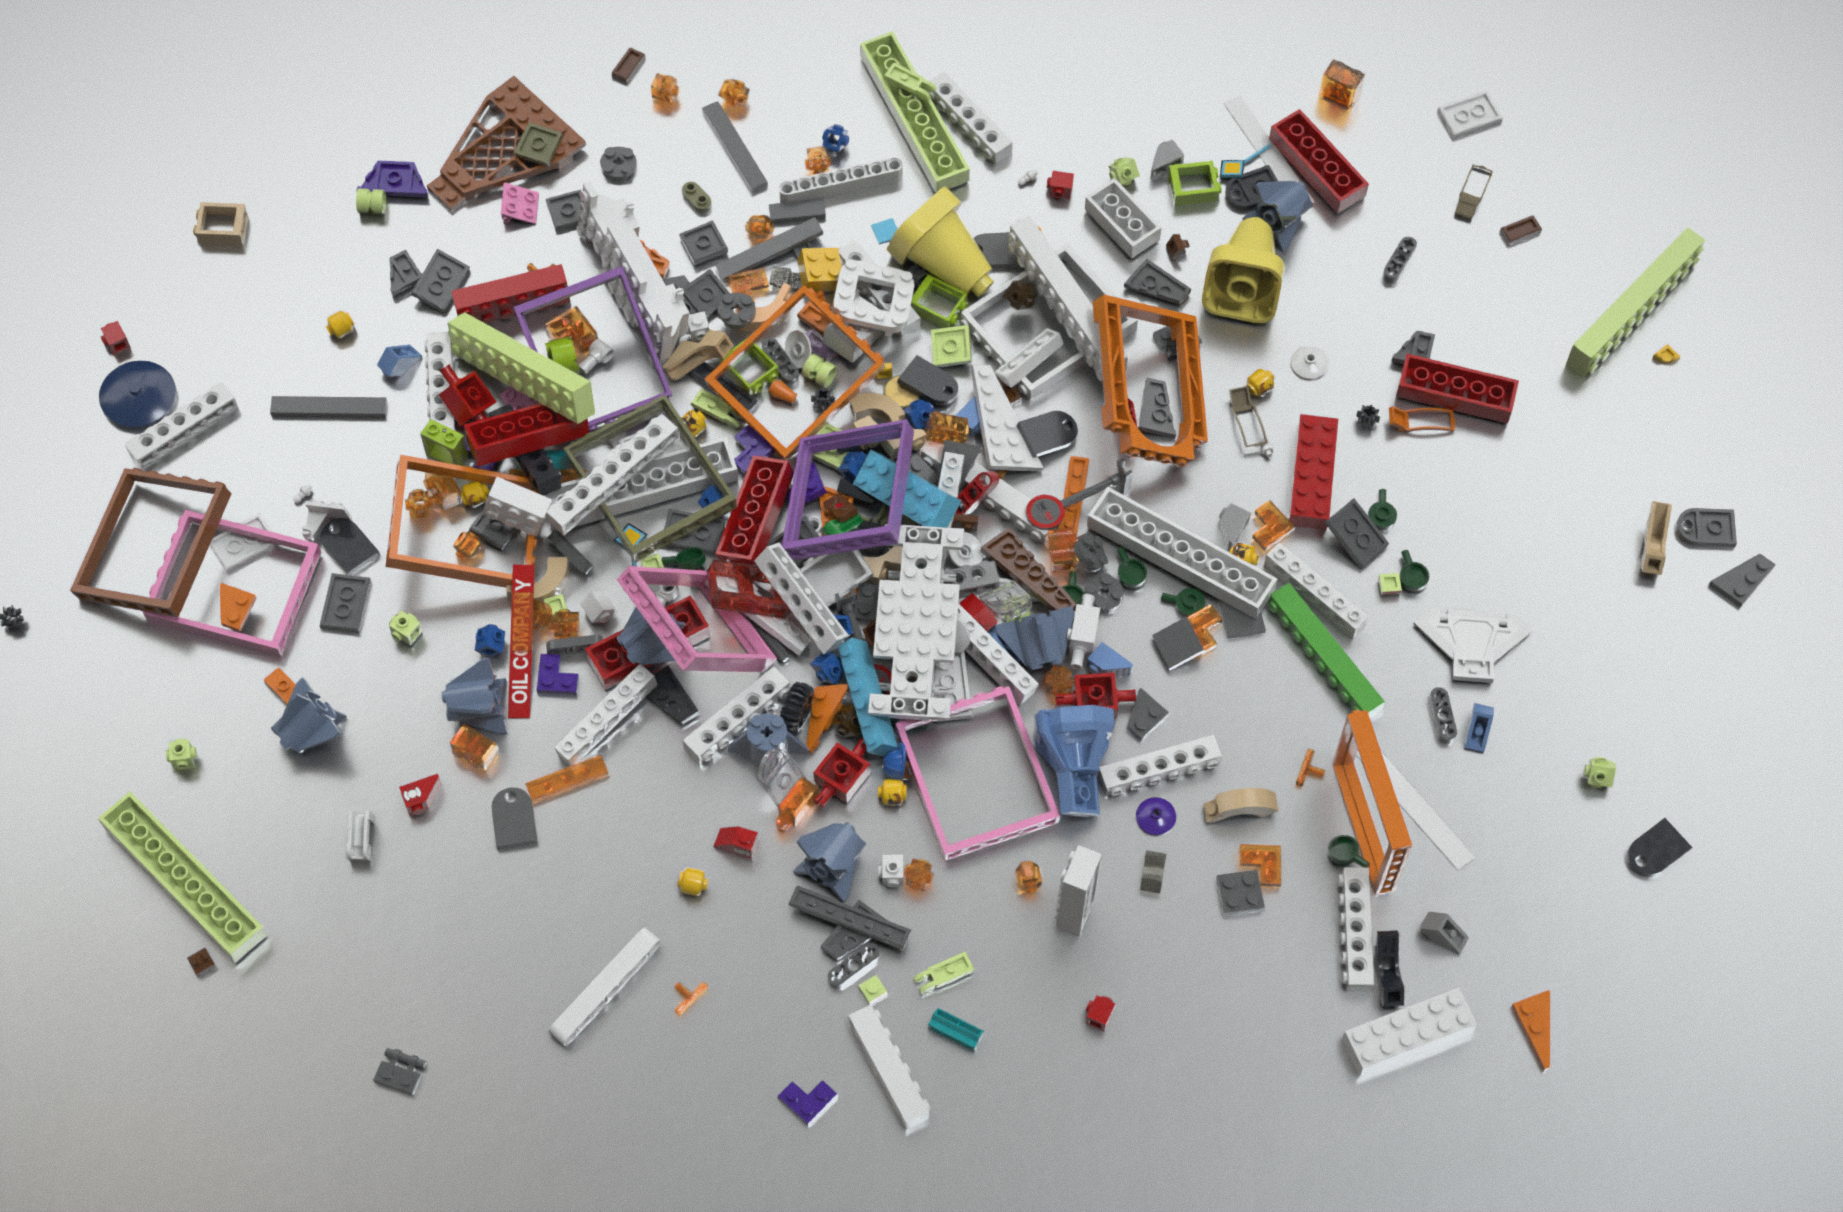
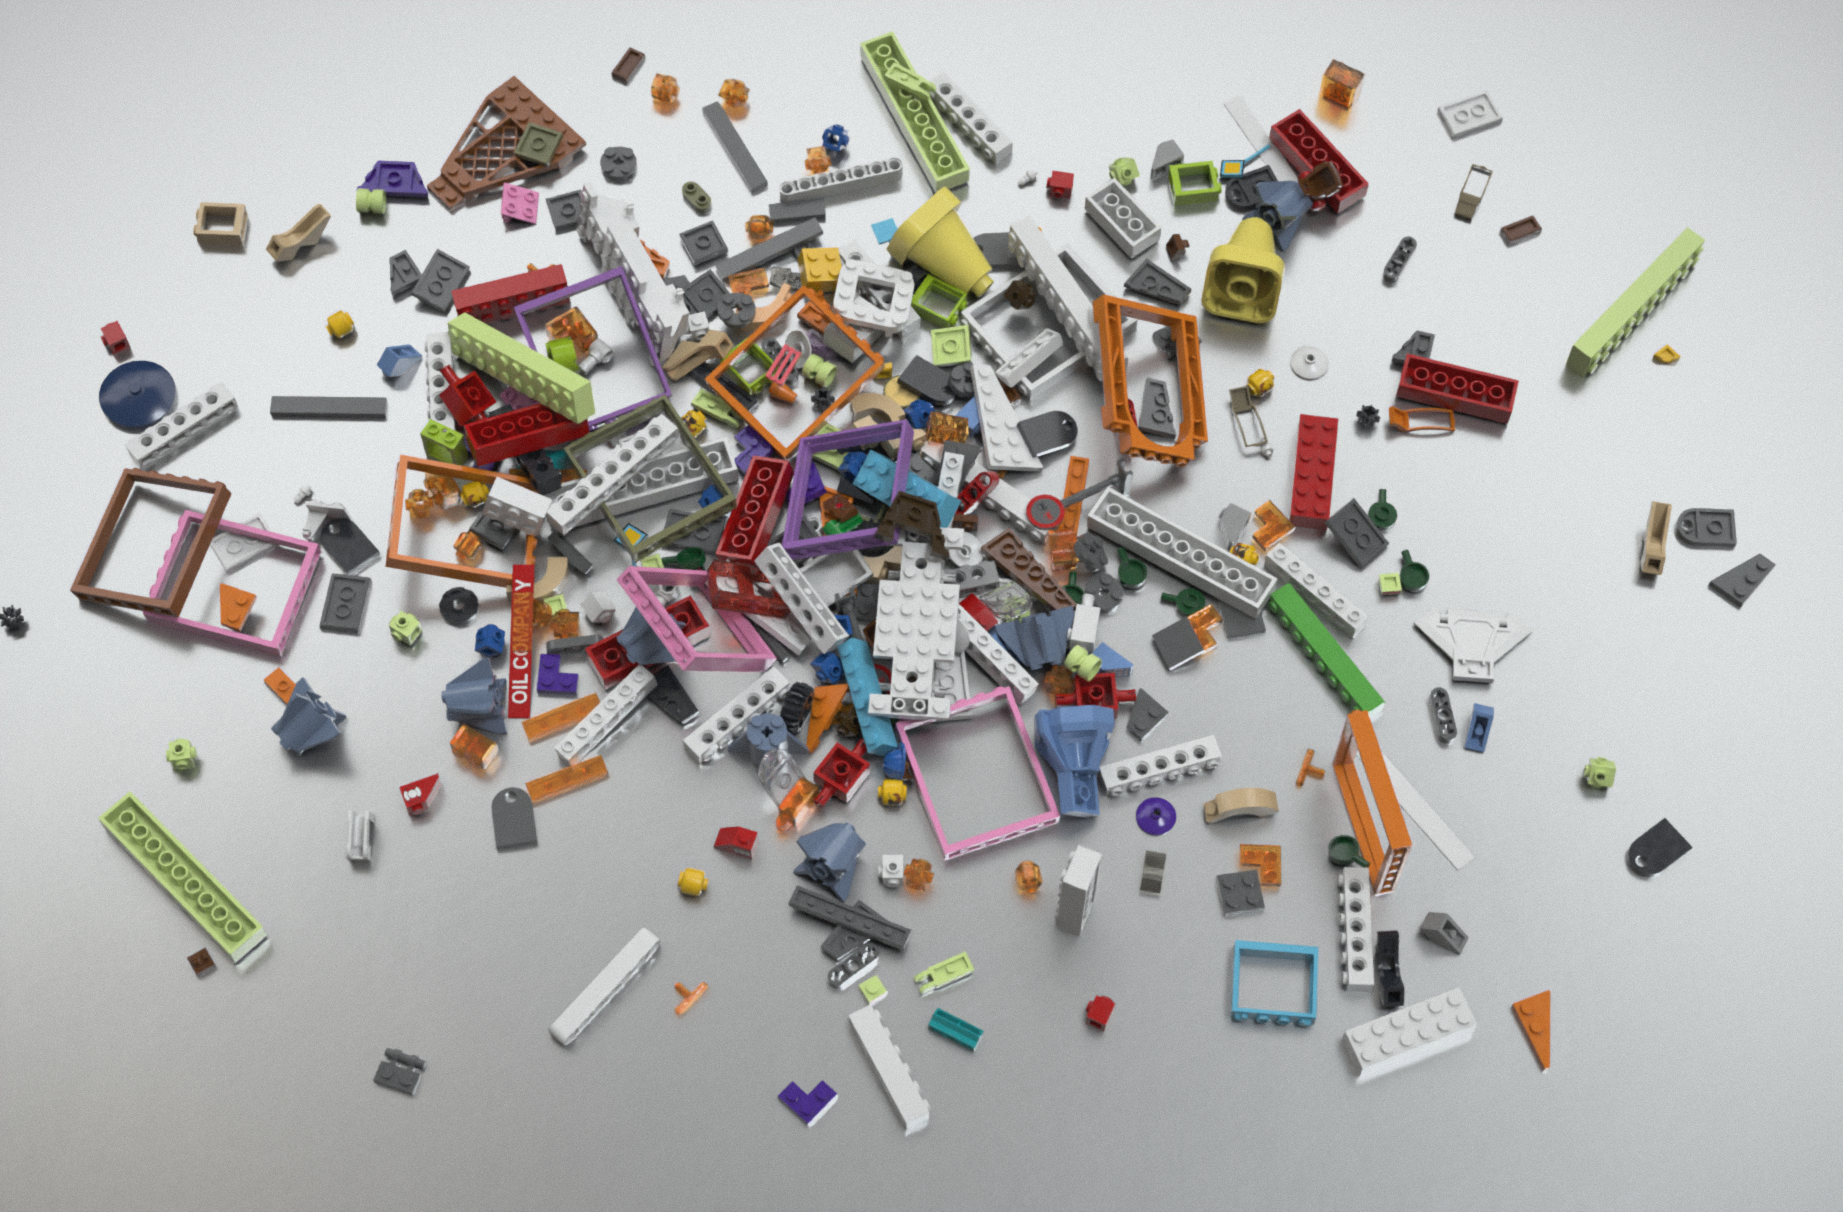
(304, 232): none -> tan arch
(462, 615): none -> black tile
(560, 717): none -> clear orange tile
(791, 351): none -> coral tile
(916, 516): none -> dark brown wing
(957, 380): none -> dark grey plate
(1081, 662): none -> yellowish green wheel
(1276, 951): none -> medium azure window
(1320, 183): none -> reddish brown piece

